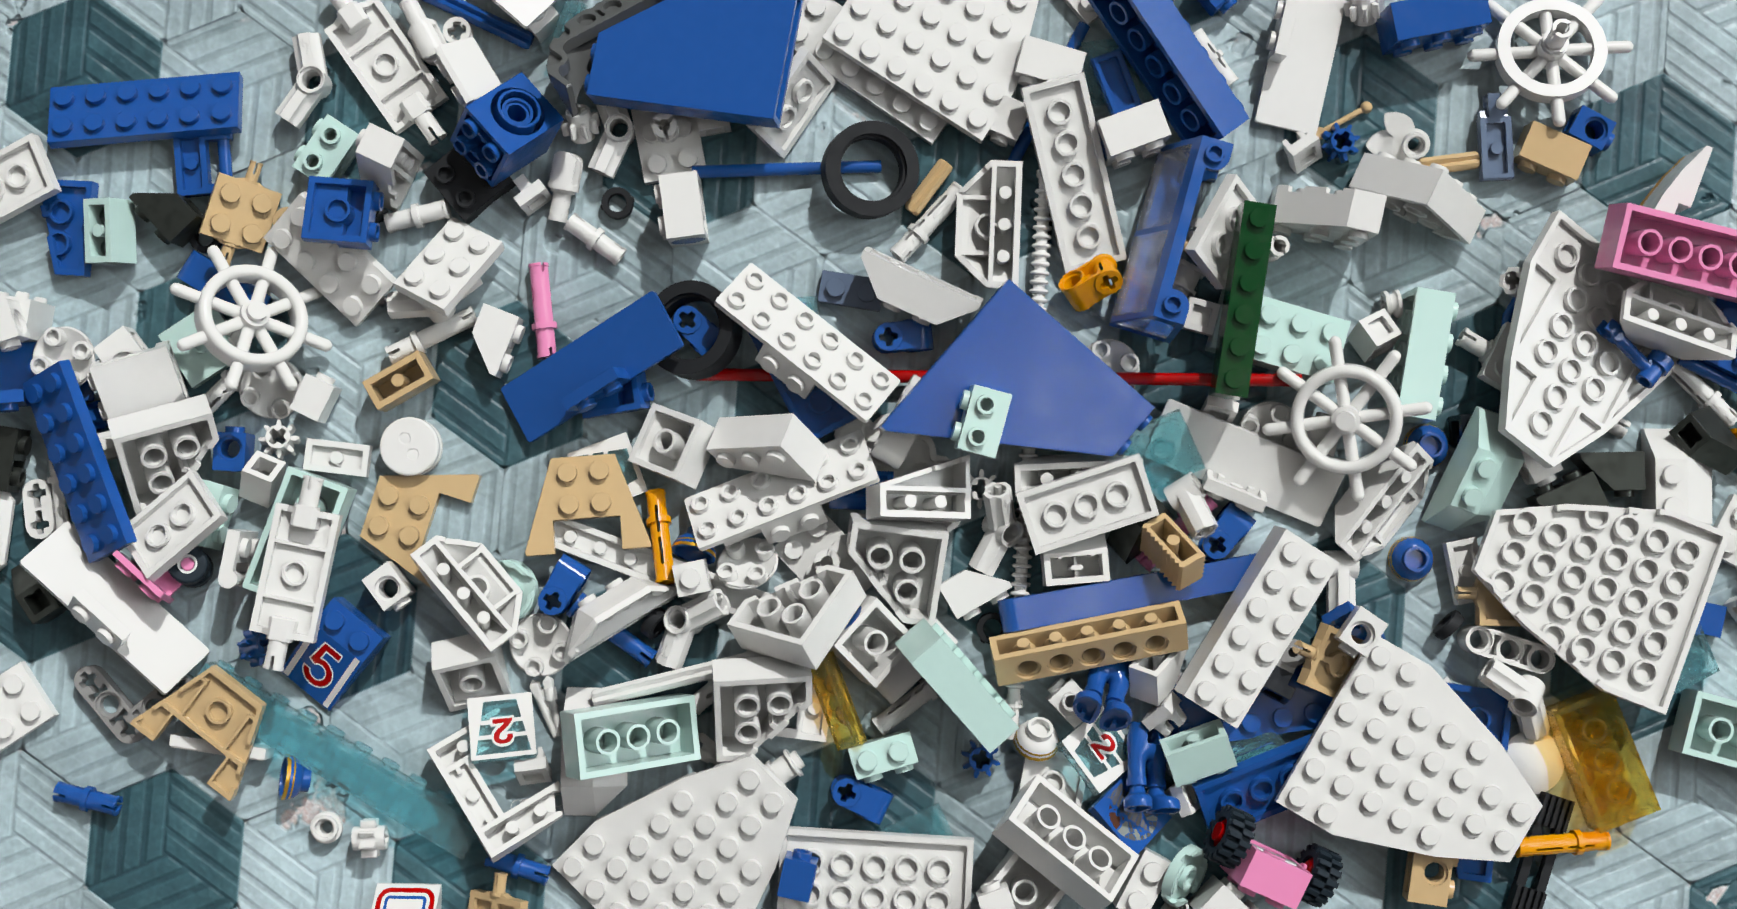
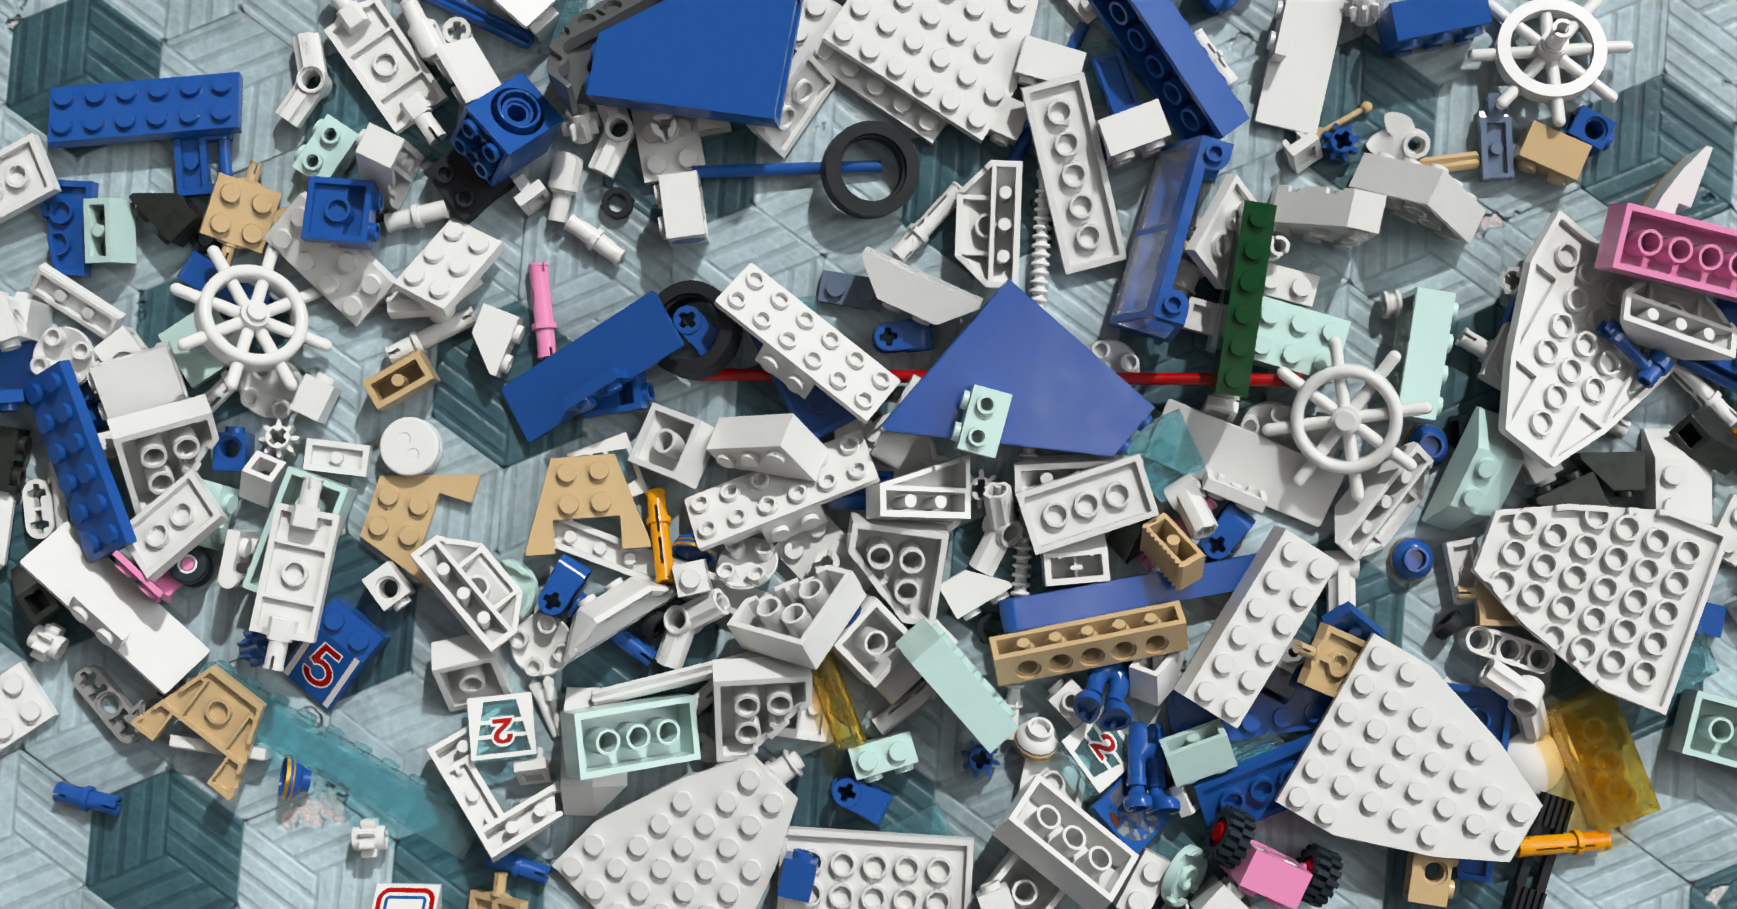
(47, 642): none -> white gear
(76, 301): none -> white tile
(317, 831): white plate -> none
(928, 187): tan axle -> none
(1090, 284): light orange piece -> none
(1159, 715): white tile -> none
(1291, 285): none -> white brick
(1374, 335): white brick -> none
(1374, 626): white brick -> none

